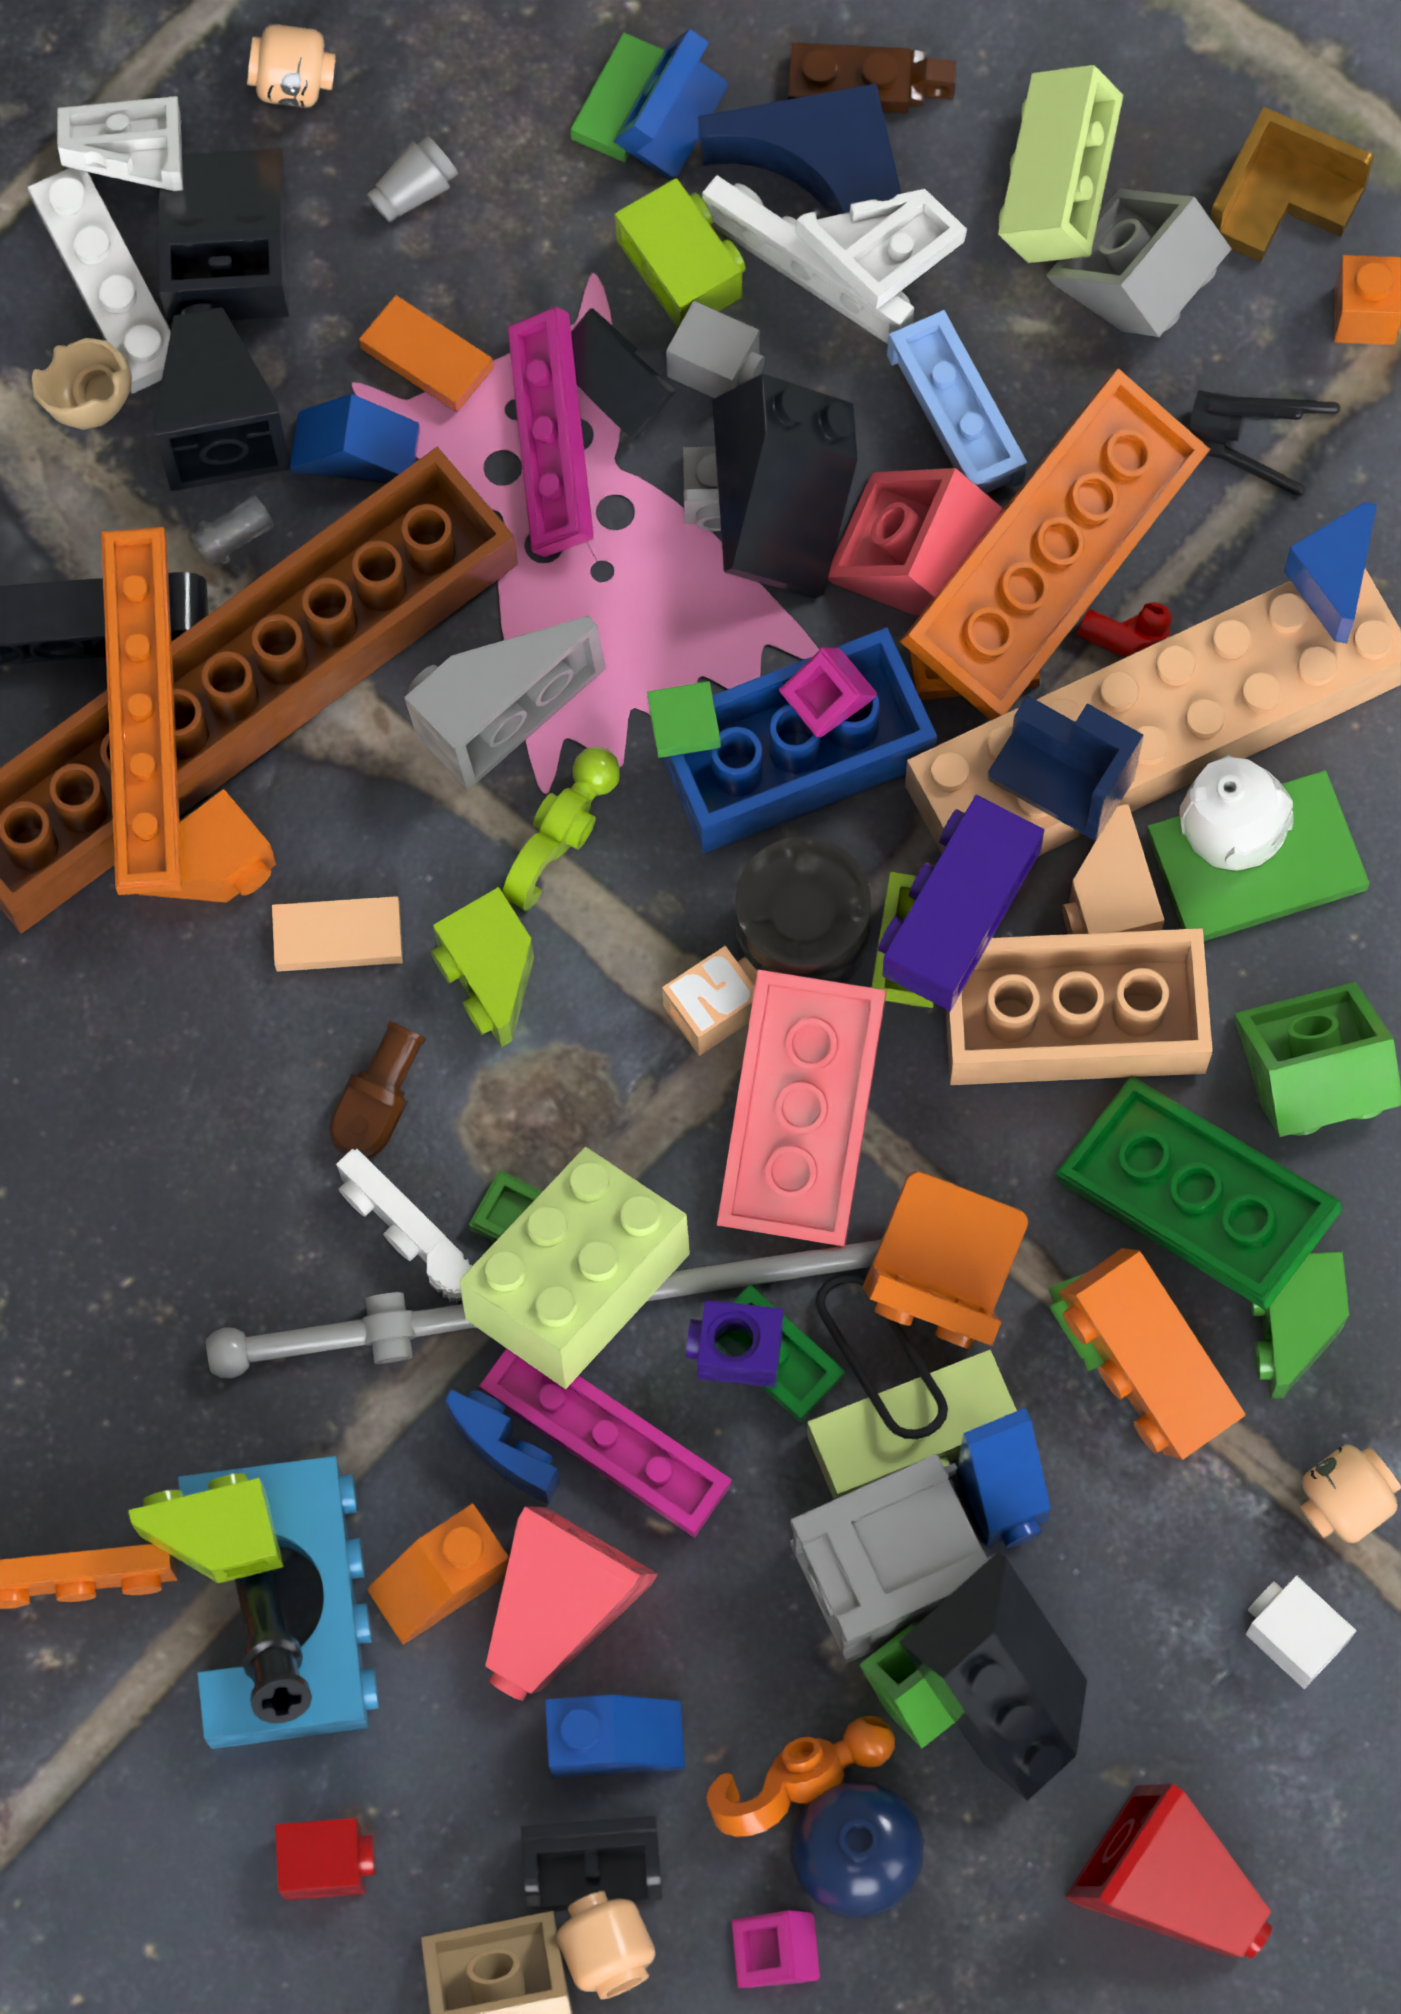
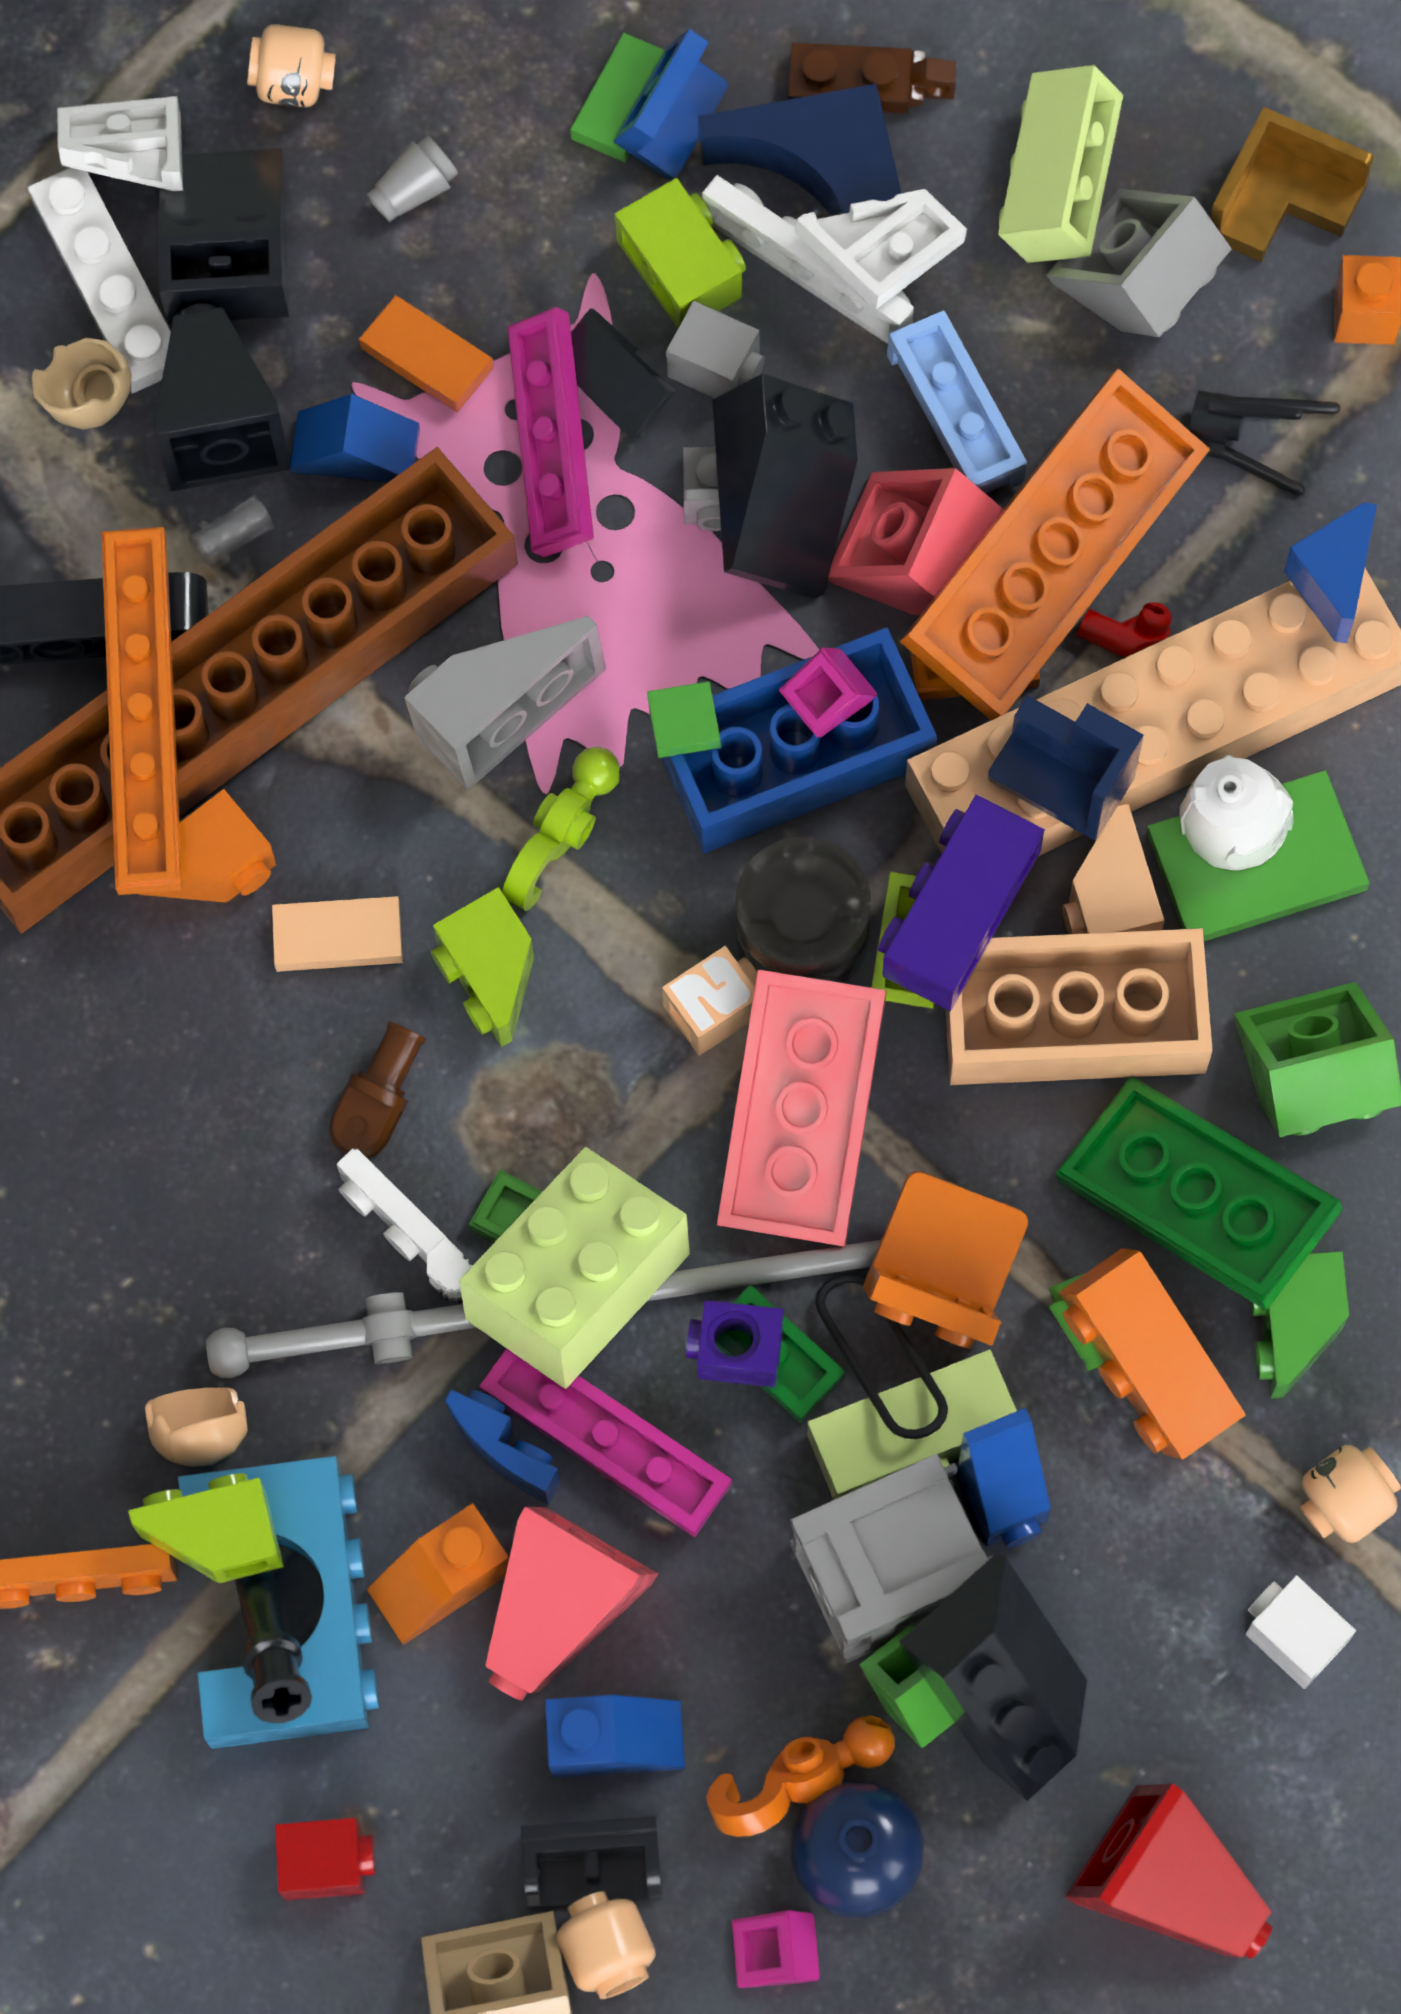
(196, 1425): none -> light nougat hair

